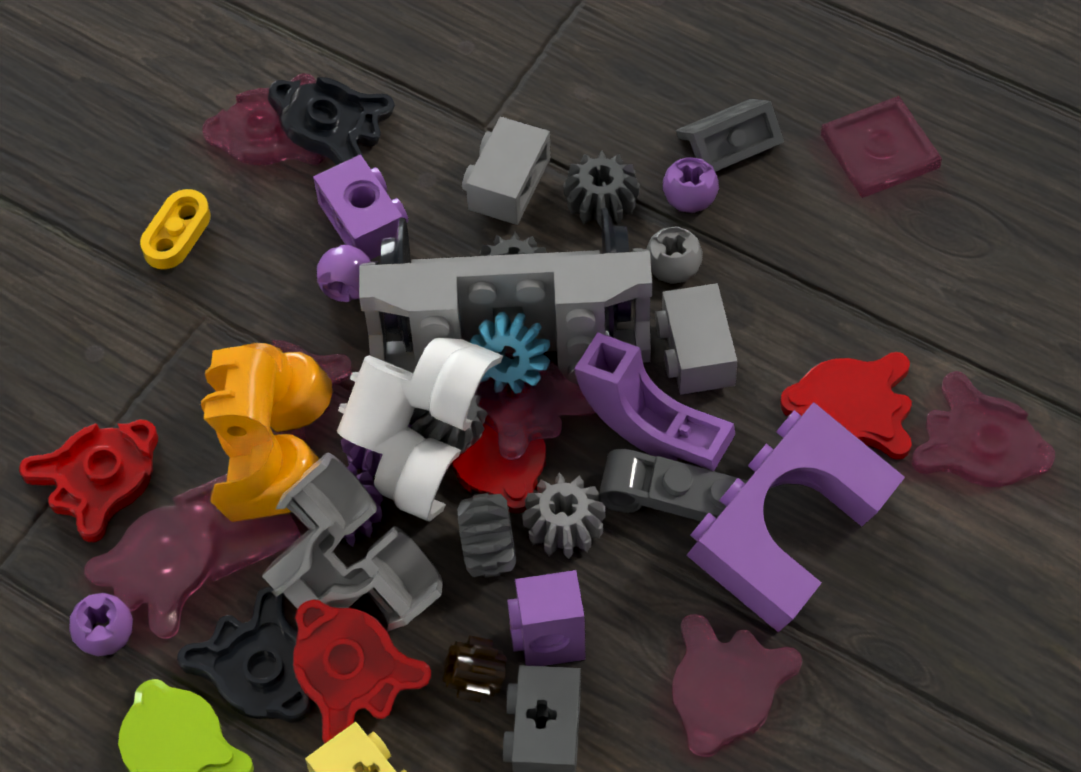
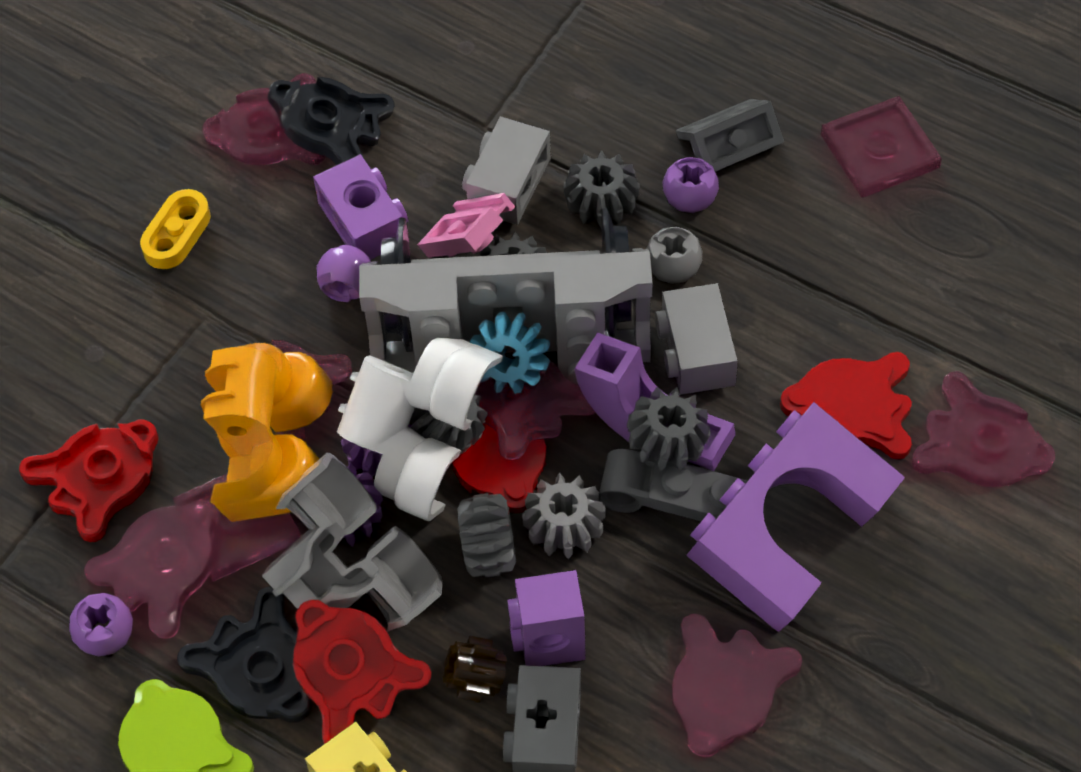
(467, 228): none -> bright pink plate
(668, 429): none -> dark grey gear

